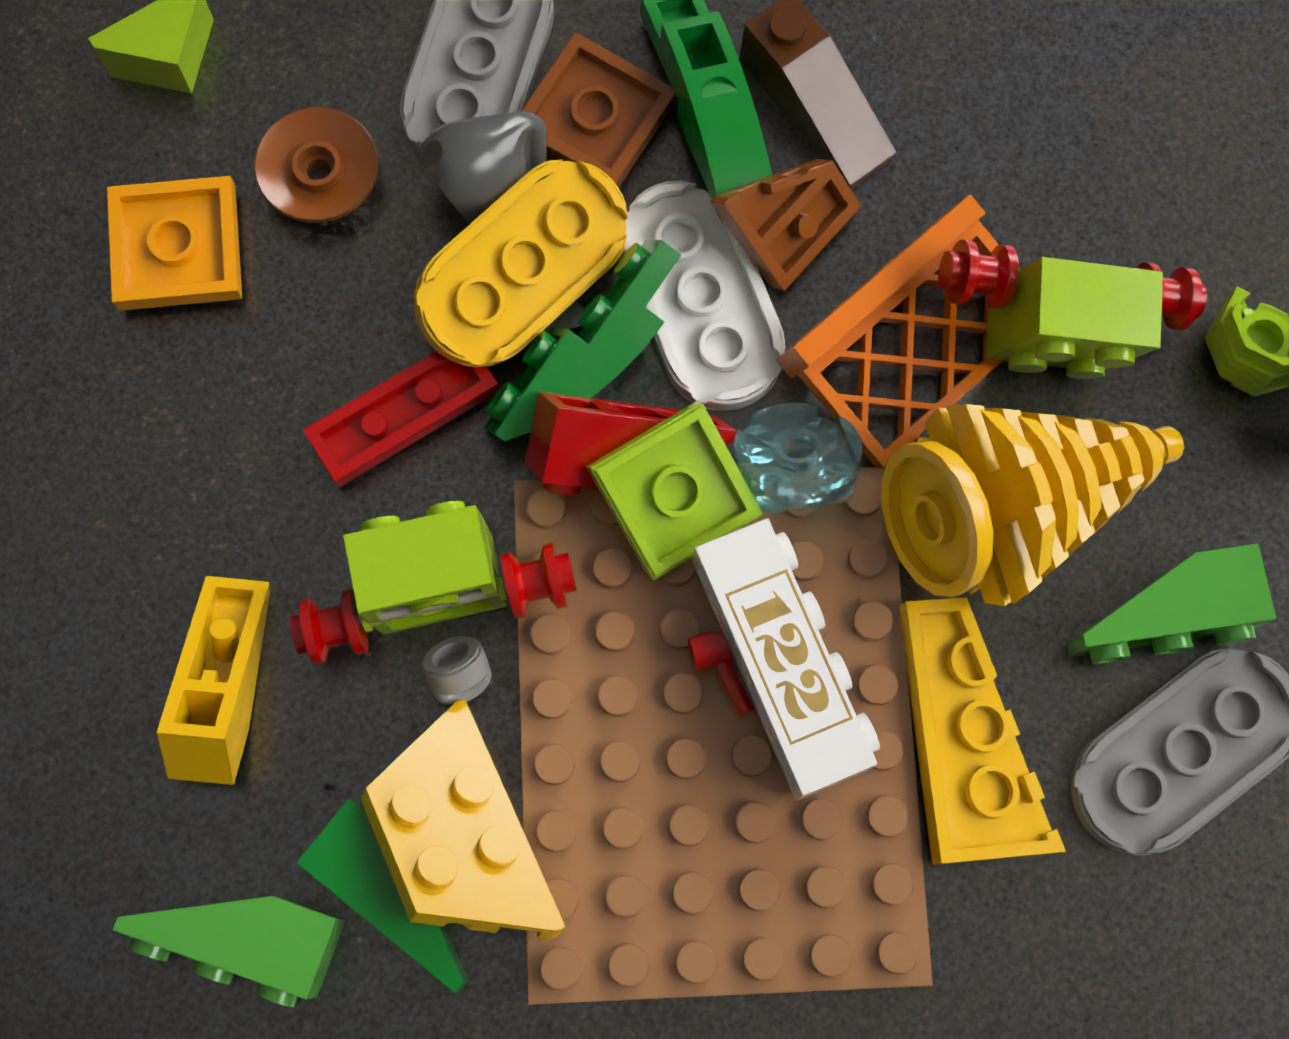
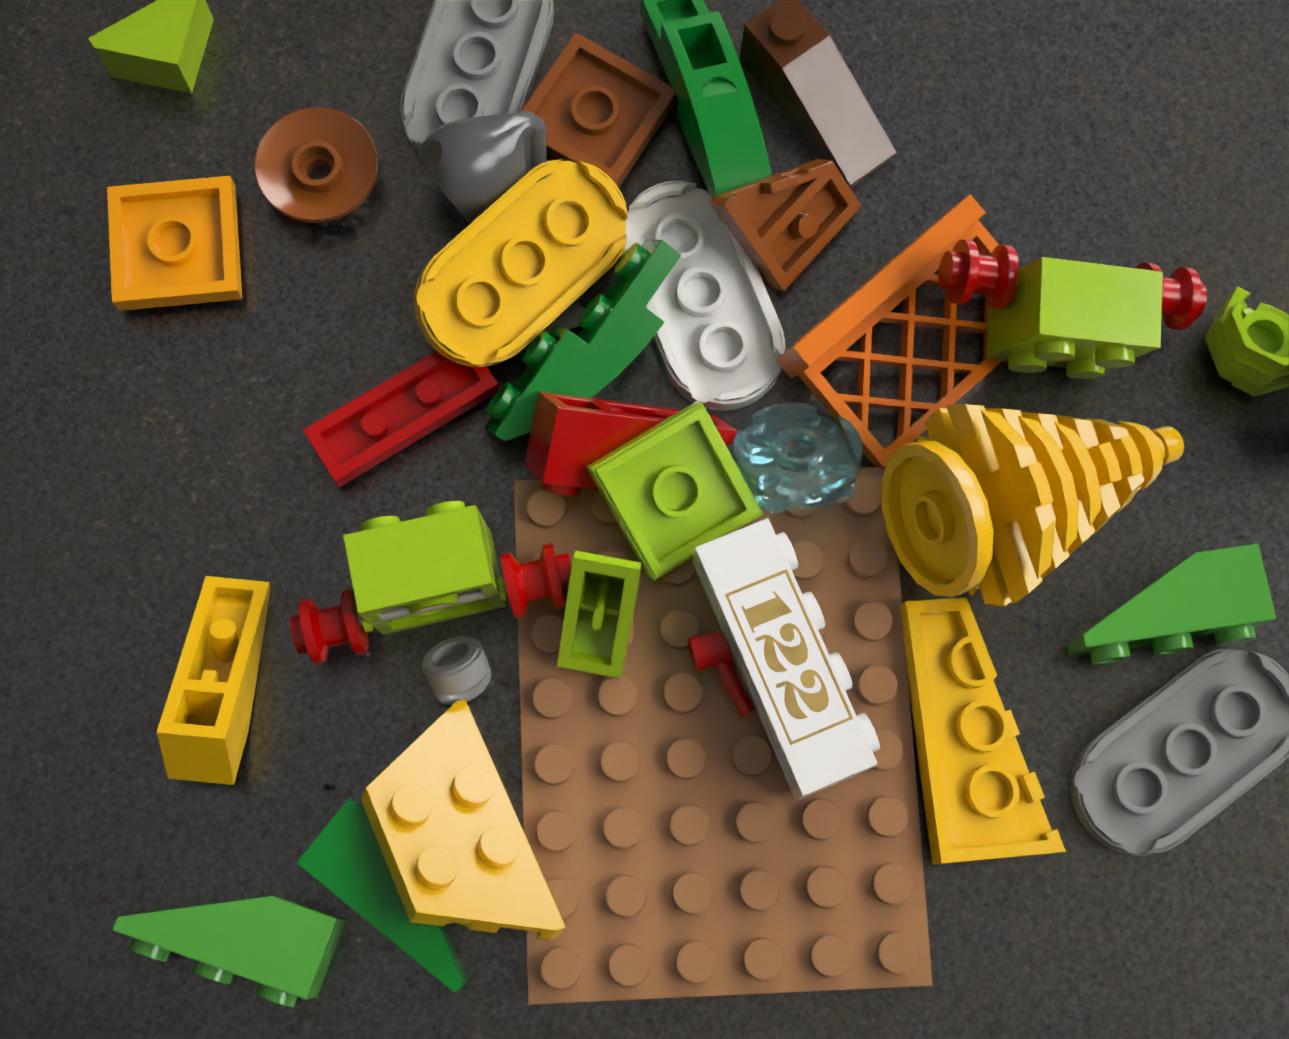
(598, 614): none -> lime slope

